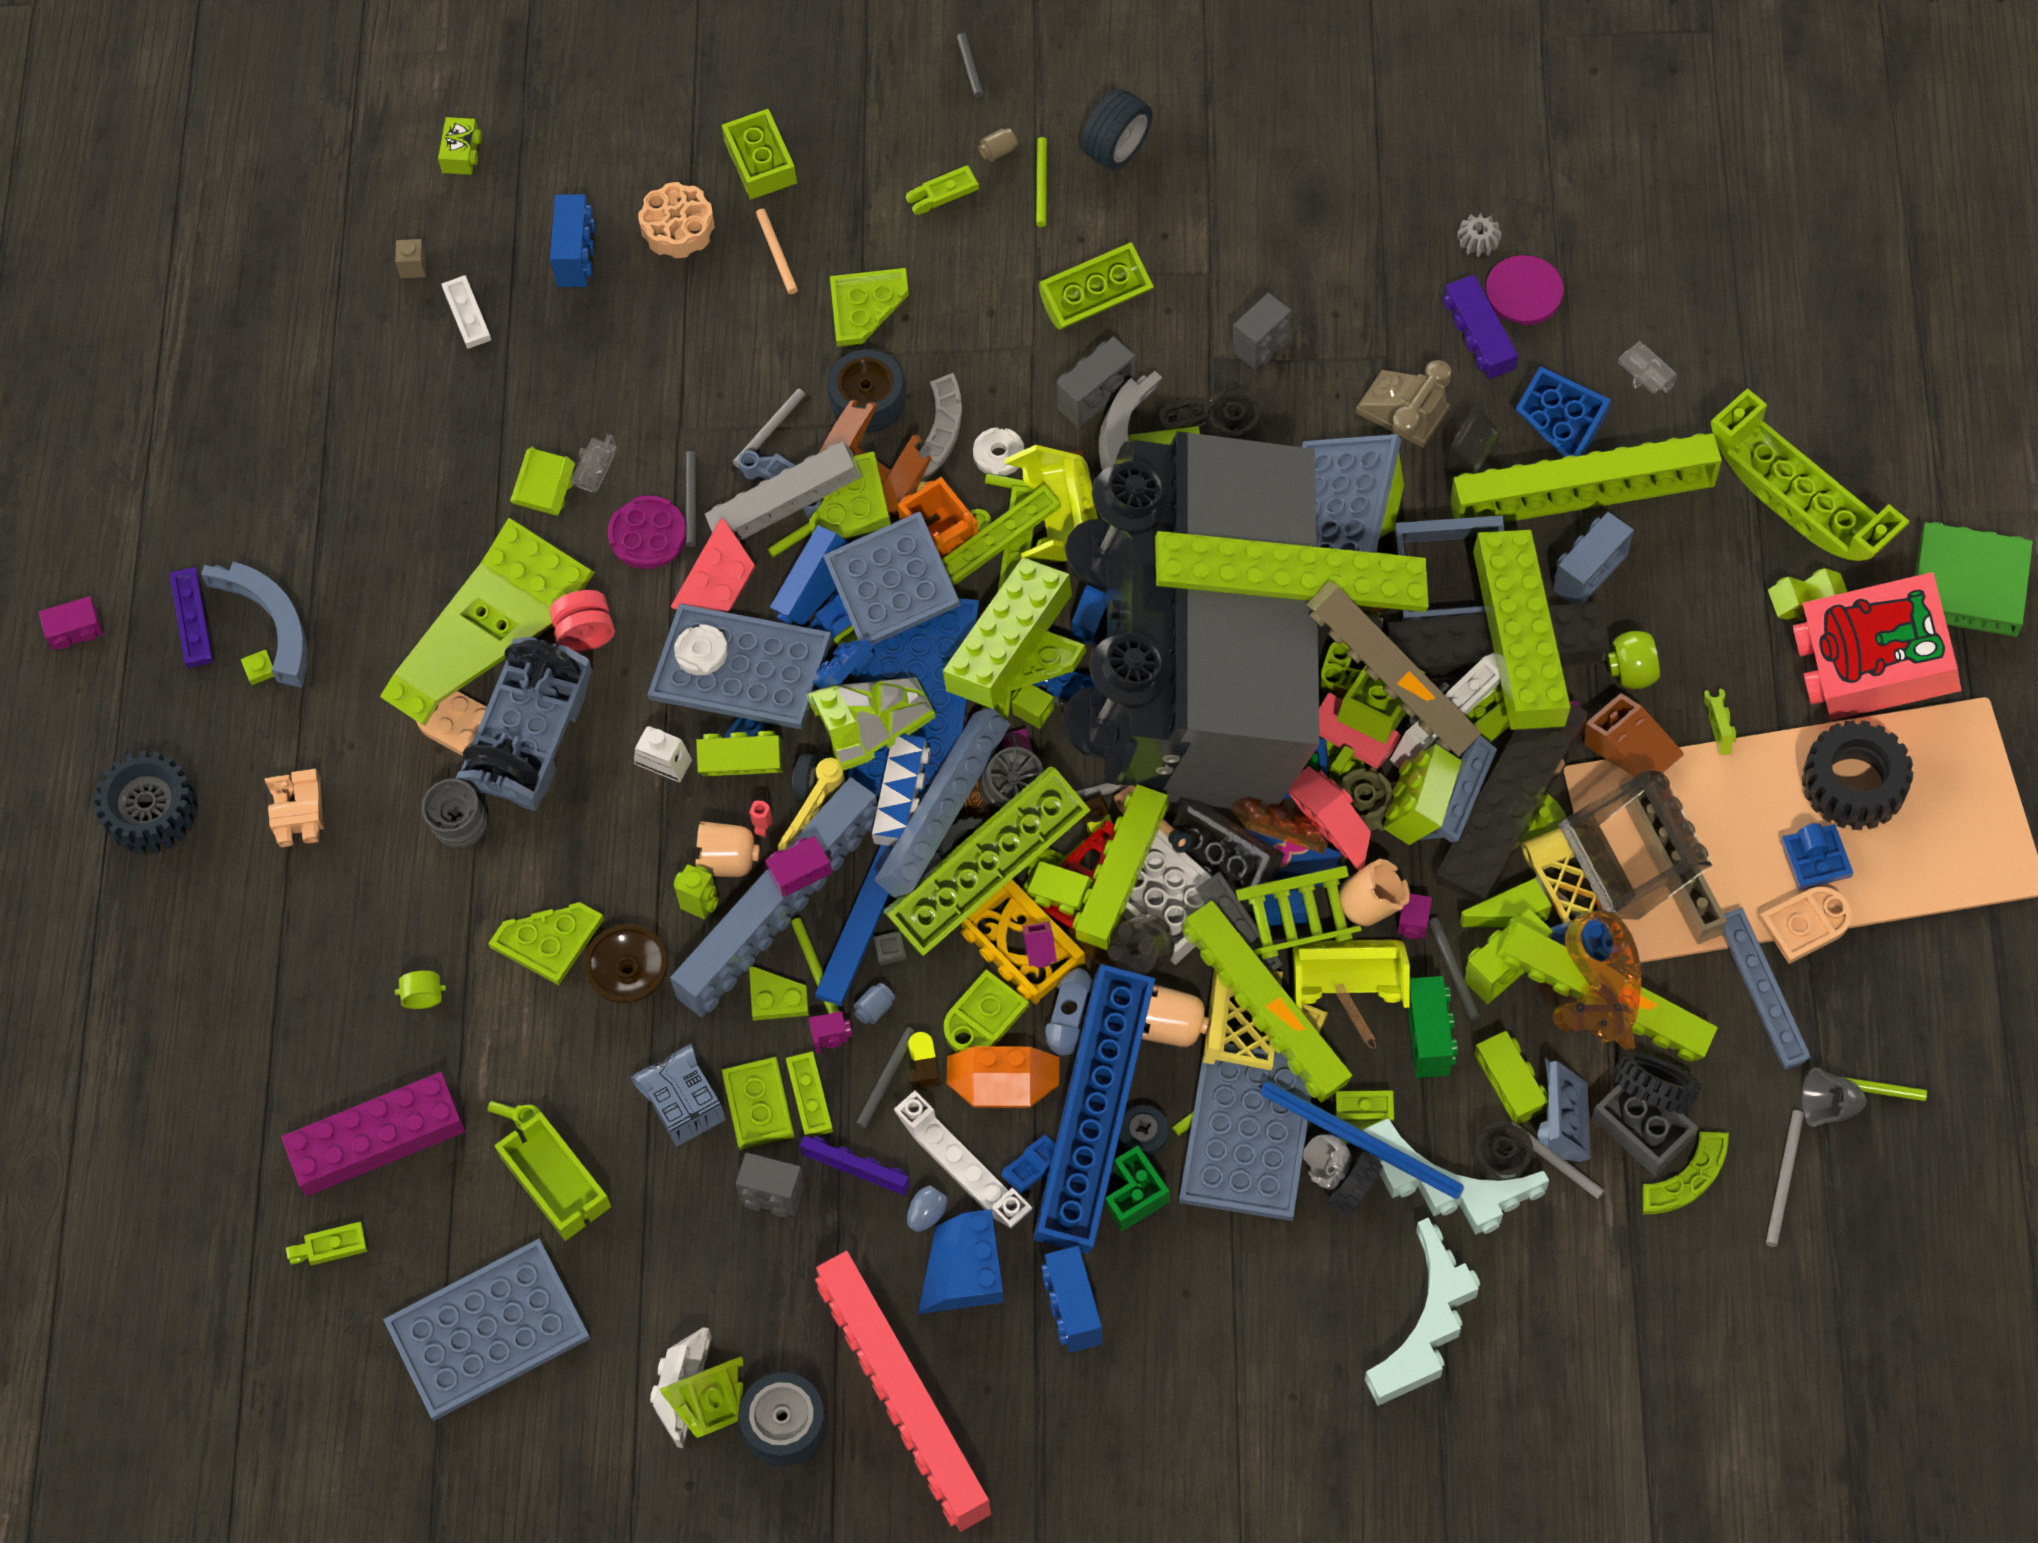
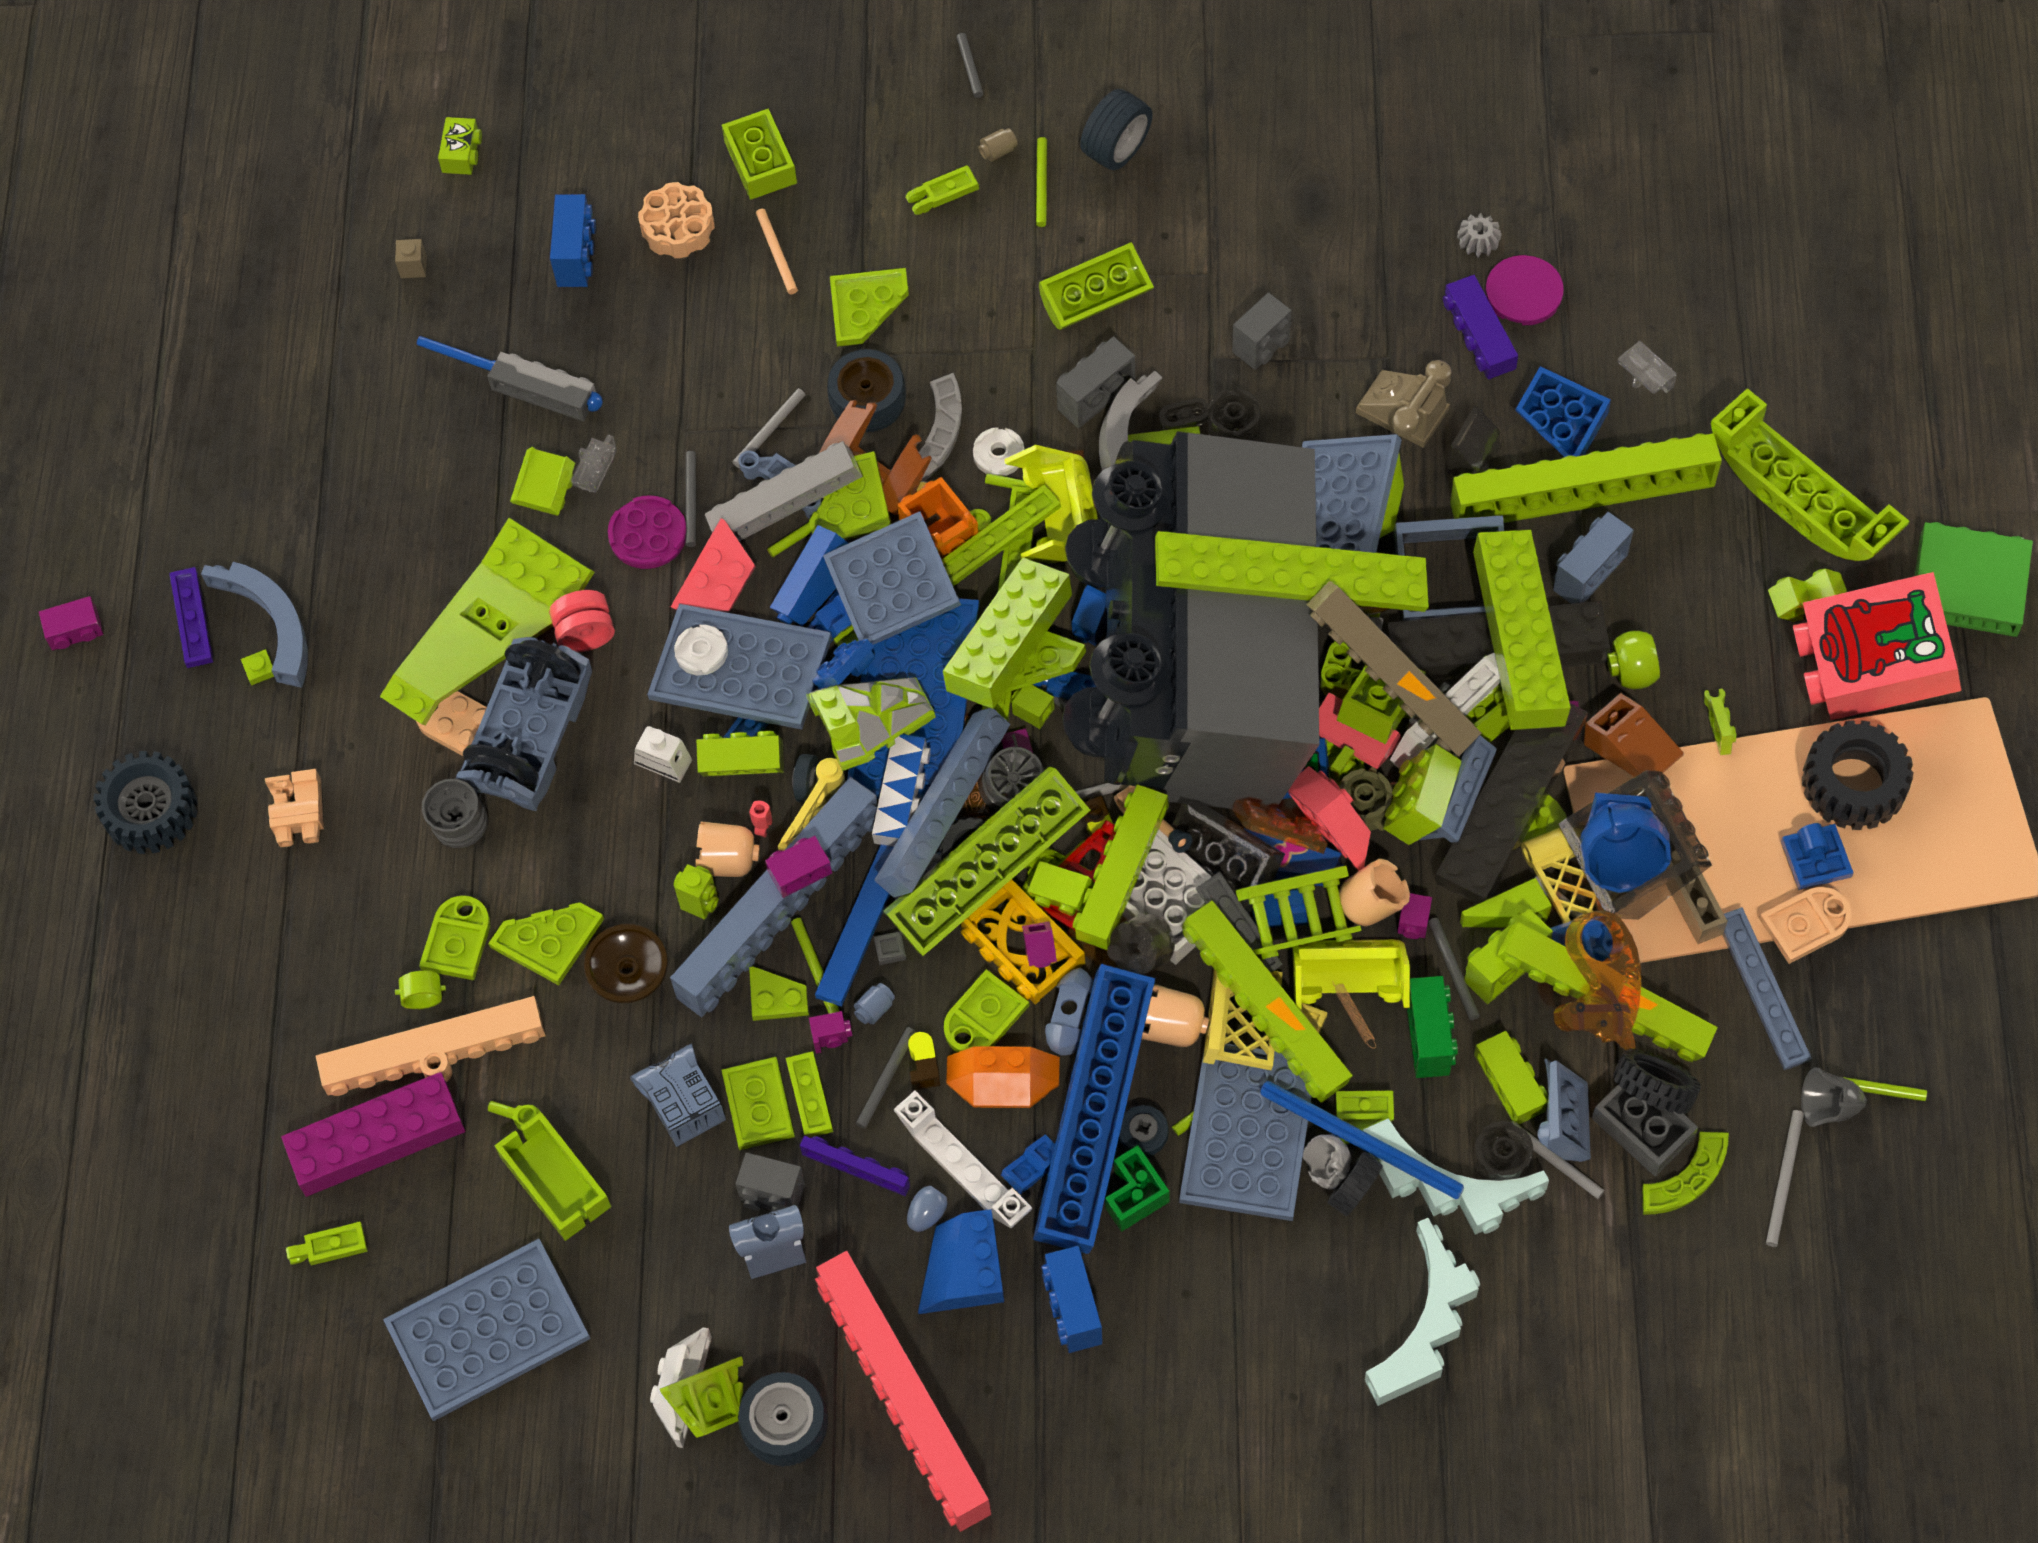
(430, 1046): none -> light nougat hinge
(456, 940): none -> lime plate
(466, 312): white plate -> none
(530, 381): none -> piece
(770, 1241): none -> sand blue piece
(1623, 842): none -> blue plate

